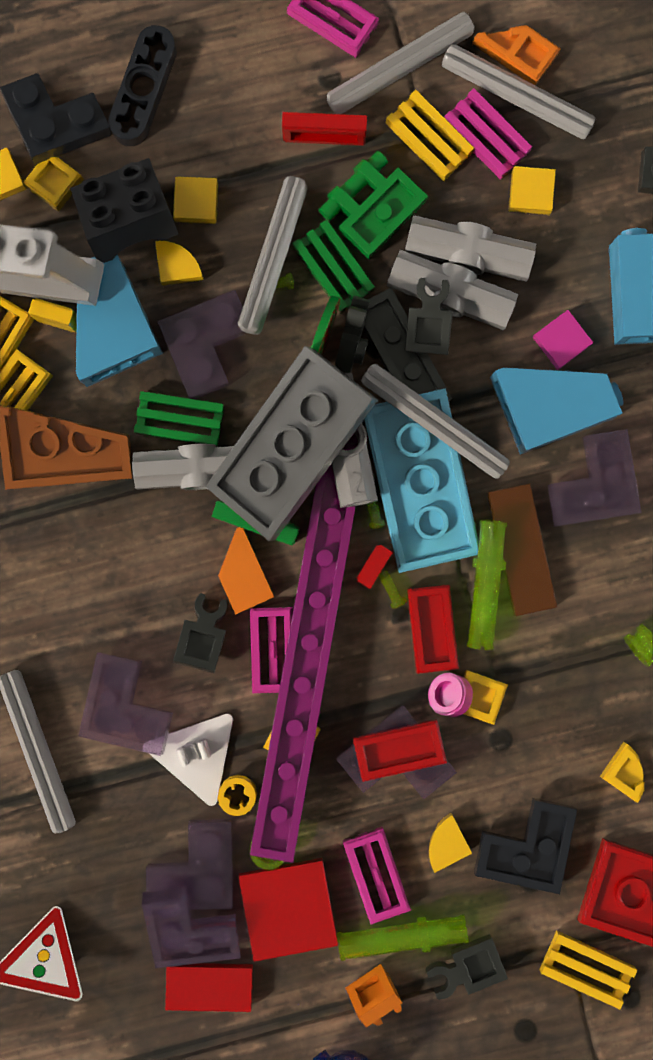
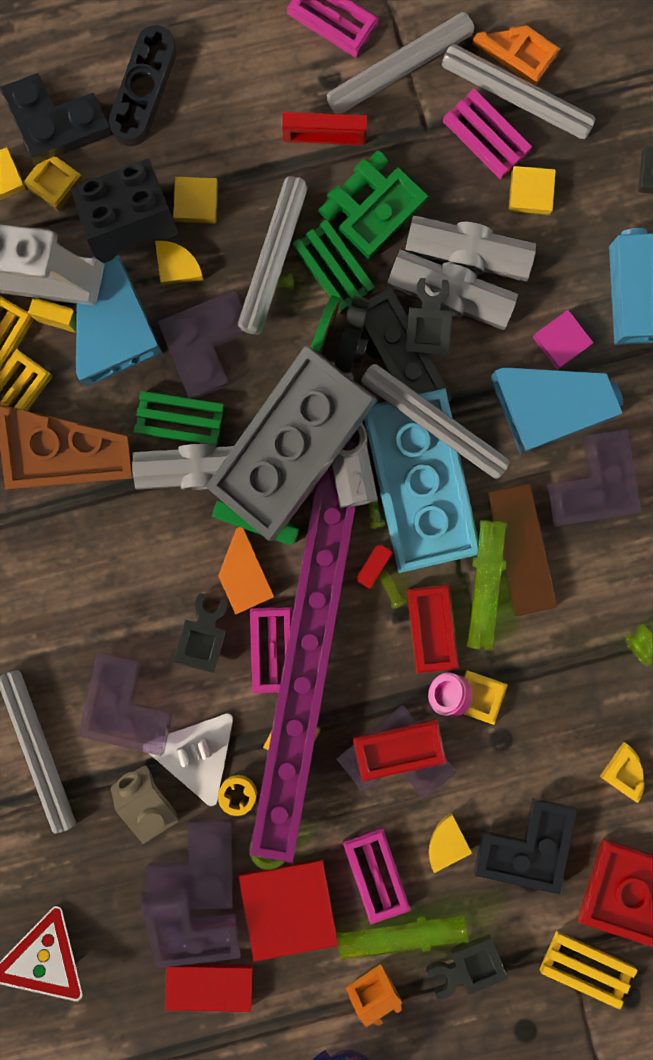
(142, 805): none -> dark tan bracket
(406, 110): yellow tile -> none

